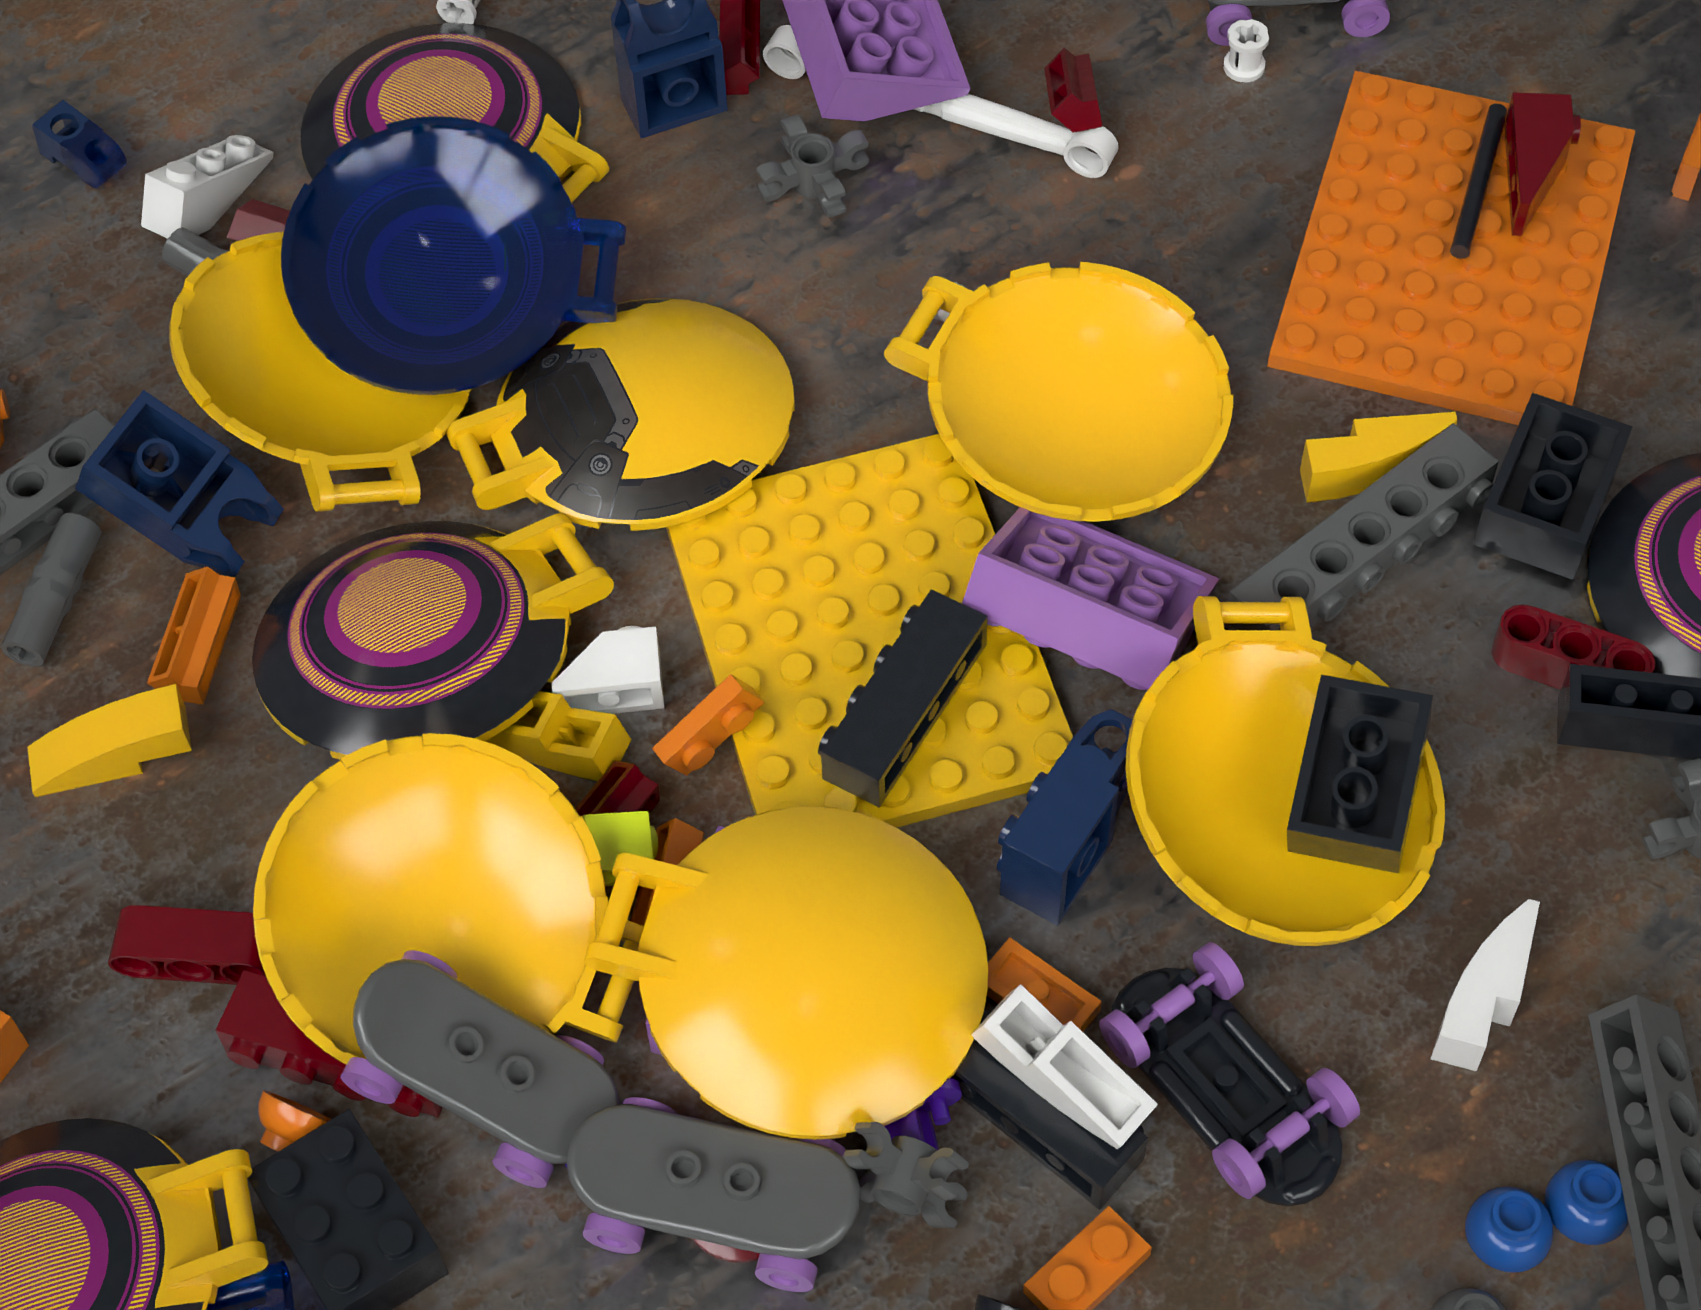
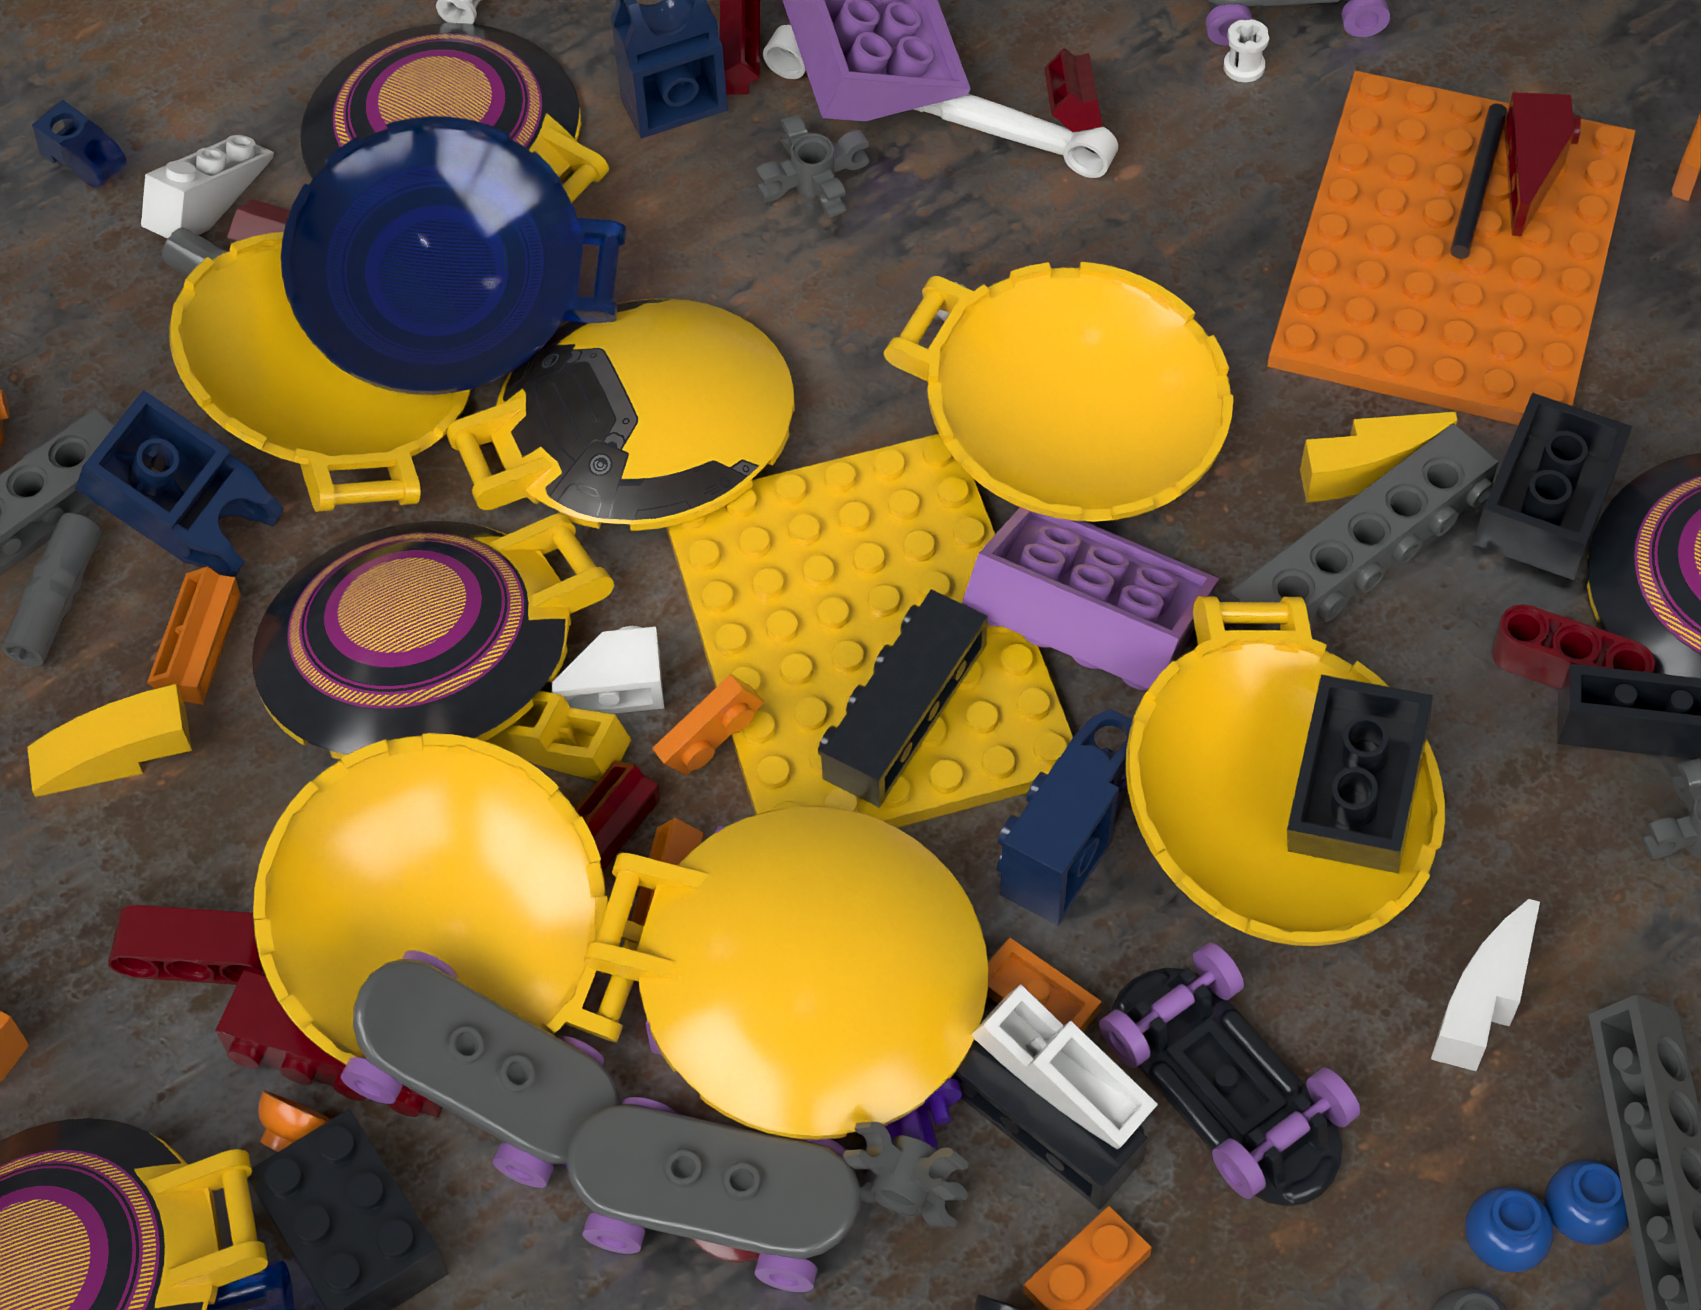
(621, 834): neon yellow brick -> none

